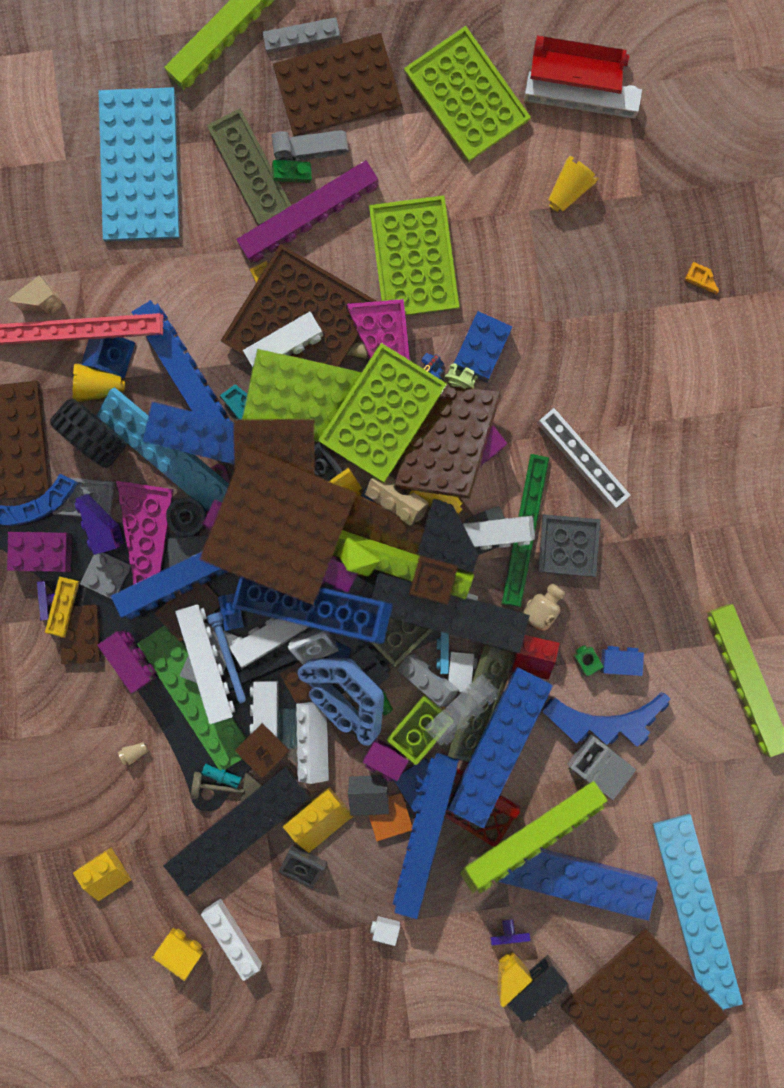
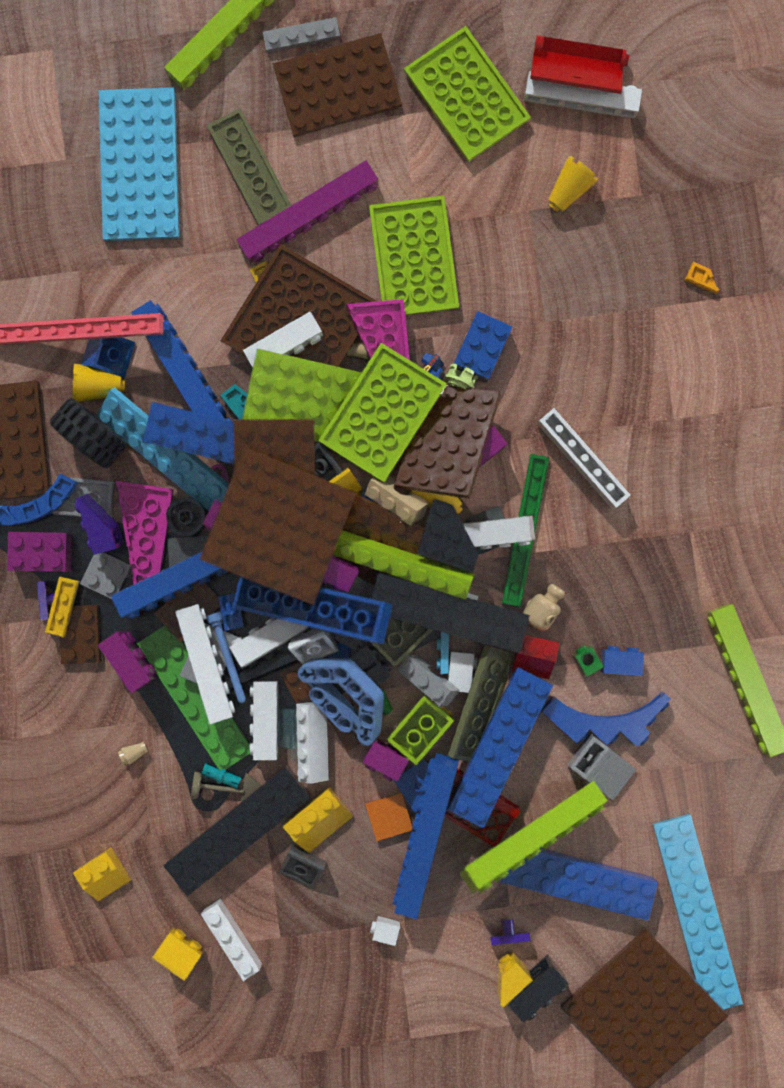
(37, 297): tan slope -> none
(262, 750): reddish brown piece -> none
(291, 171): green plate -> none
(309, 146): light grey beam -> none
(357, 558): lime slope -> none
(368, 795): dark grey slope -> none
(433, 580): reddish brown tile -> none
(461, 709): clear brick -> none
(569, 545): dark grey plate -> none

